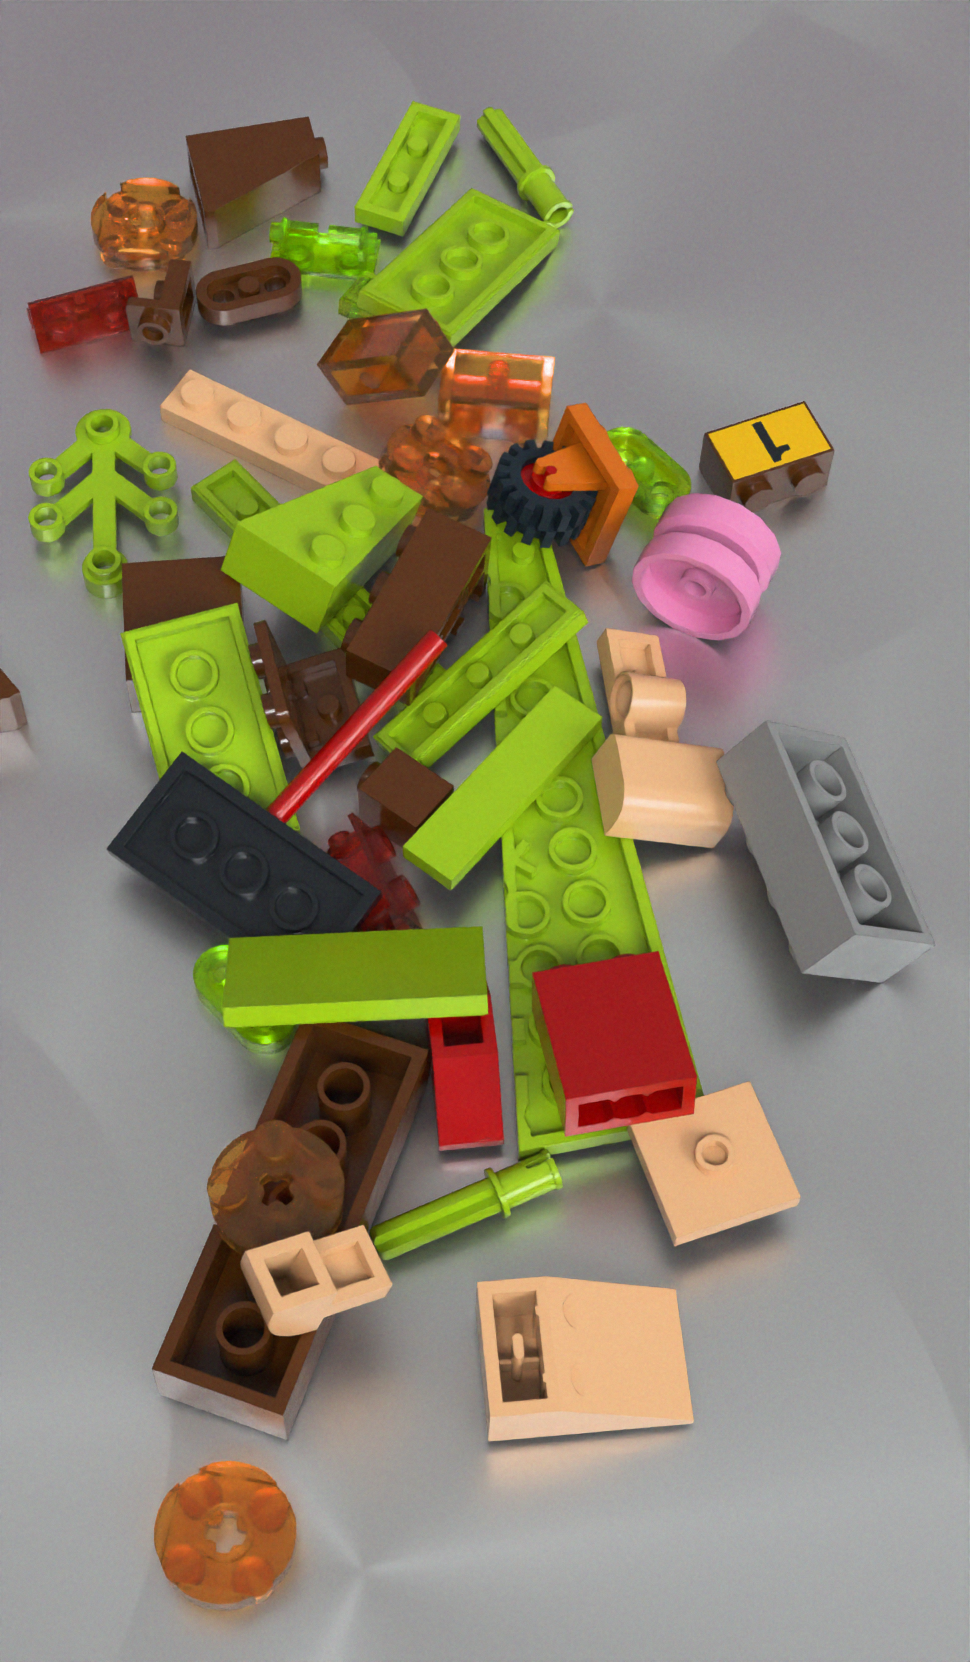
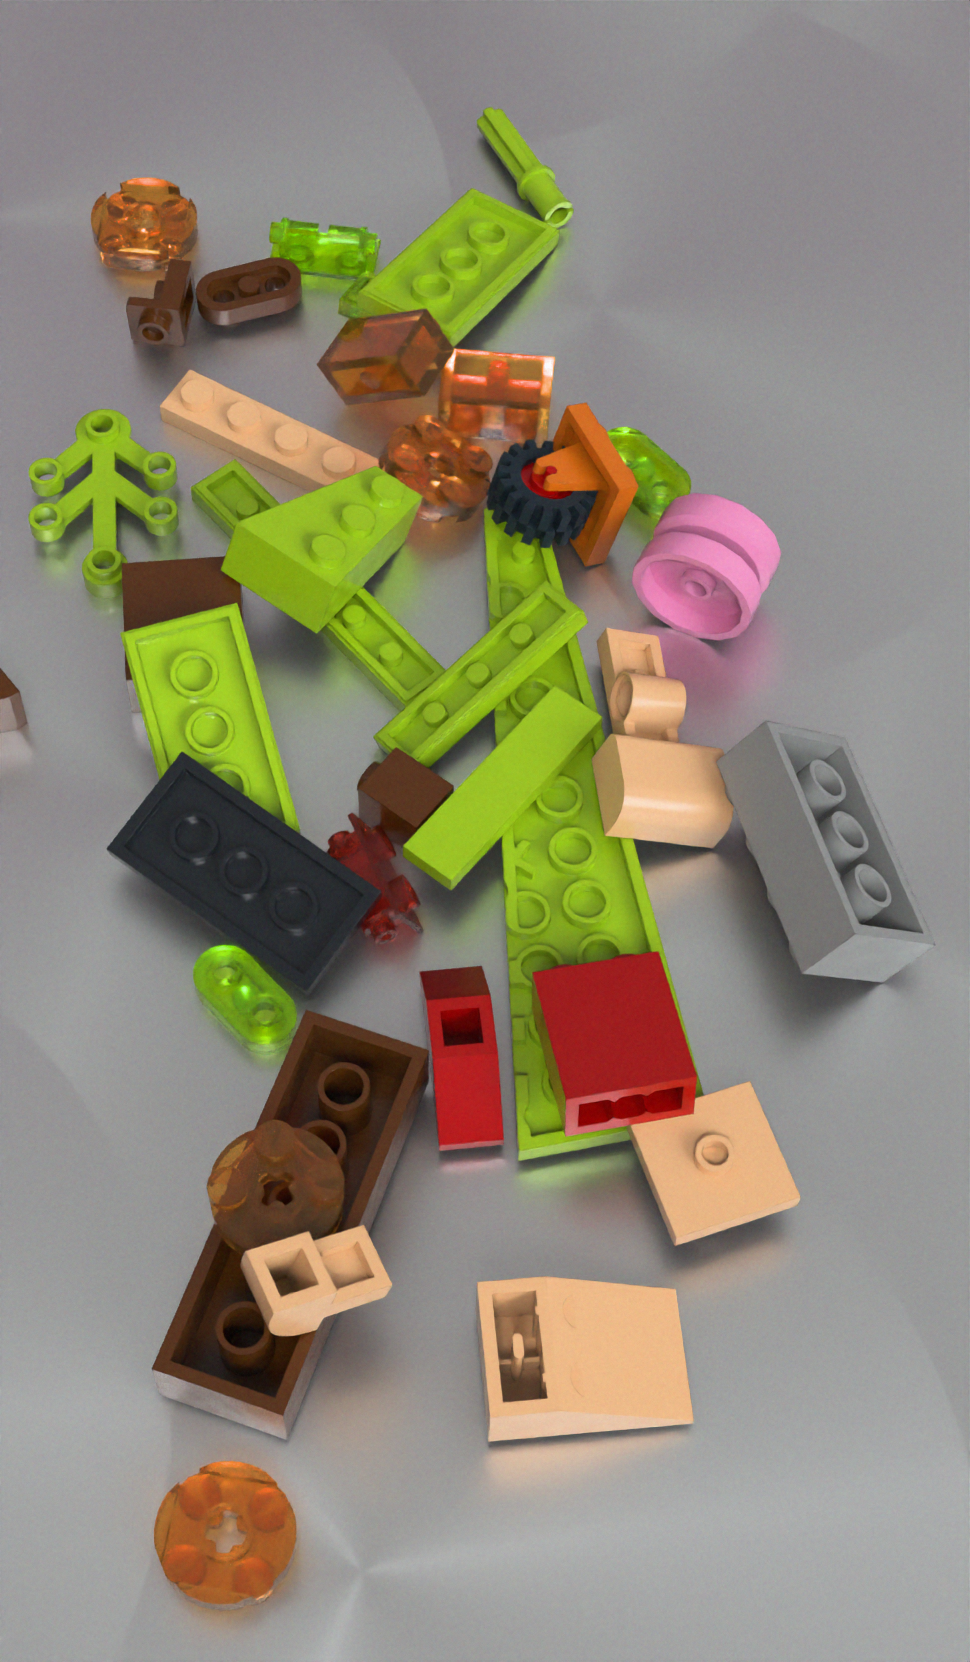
(81, 314): clear red hinge -> none
(253, 174): reddish brown slope -> none
(305, 698): reddish brown bracket -> none
(355, 977): lime tile -> none
(357, 726): red bar -> none
(407, 168): lime plate -> none
(427, 589): reddish brown wedge -> none
(468, 1205): lime axle -> none
(767, 457): brick -> none

